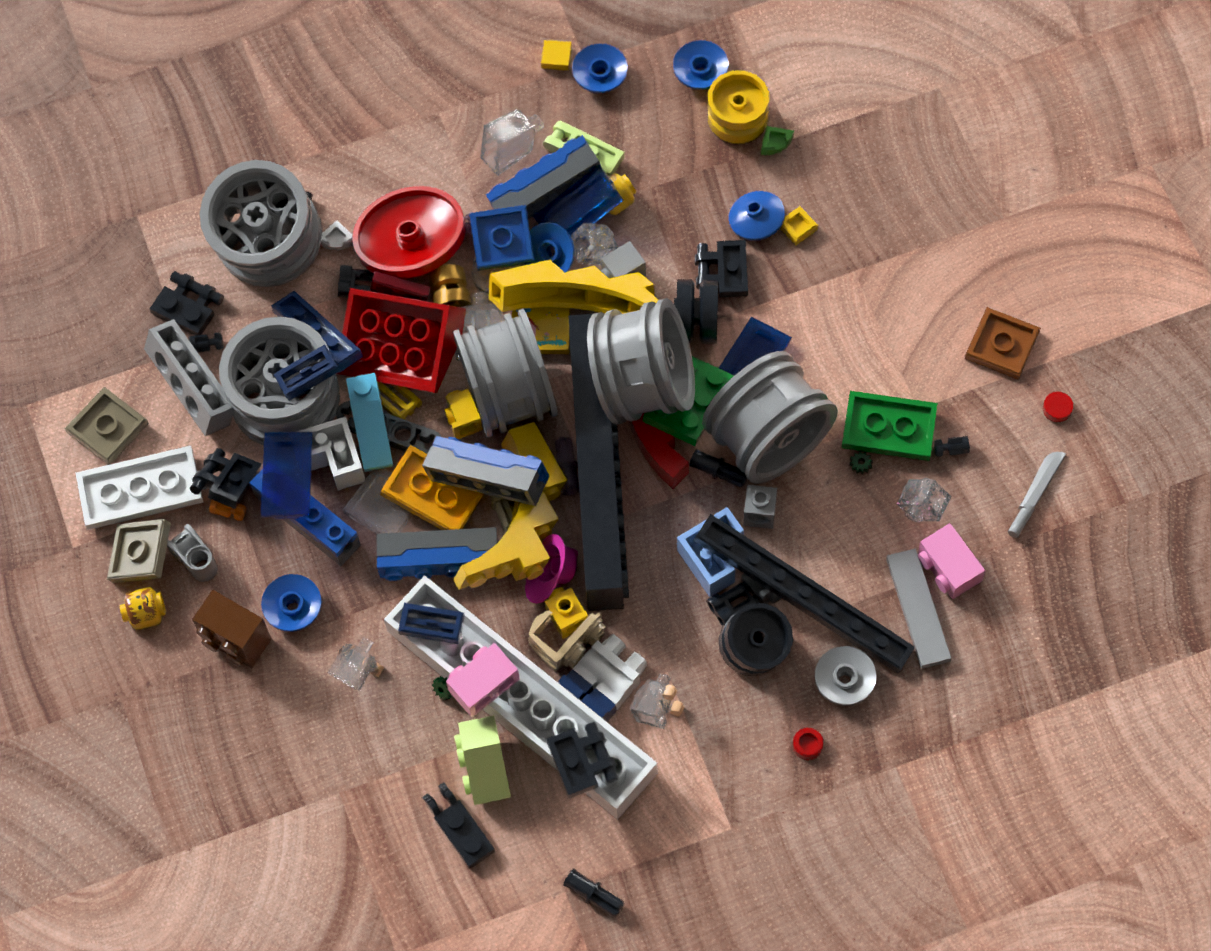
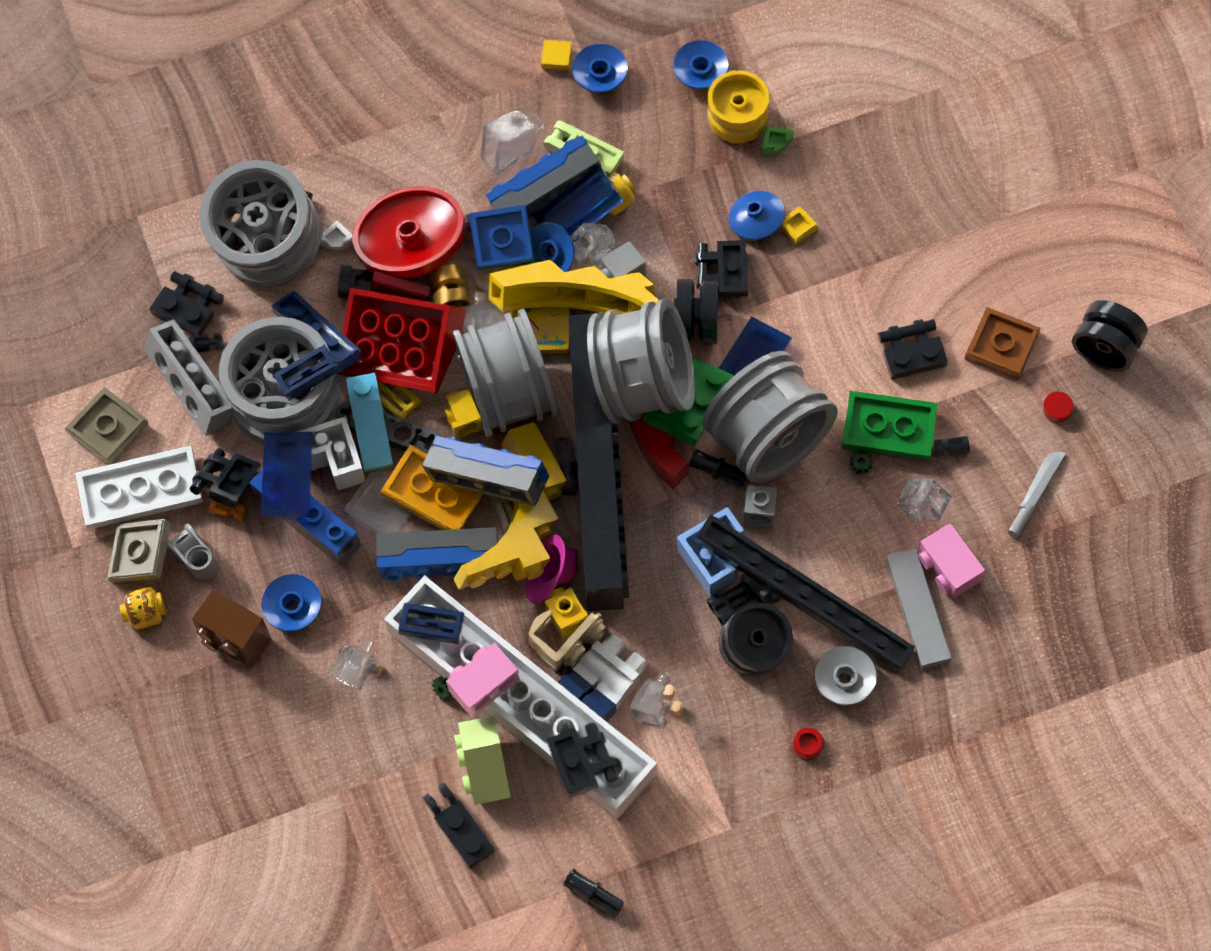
(916, 356): none -> black plate
(1109, 335): none -> black wheel

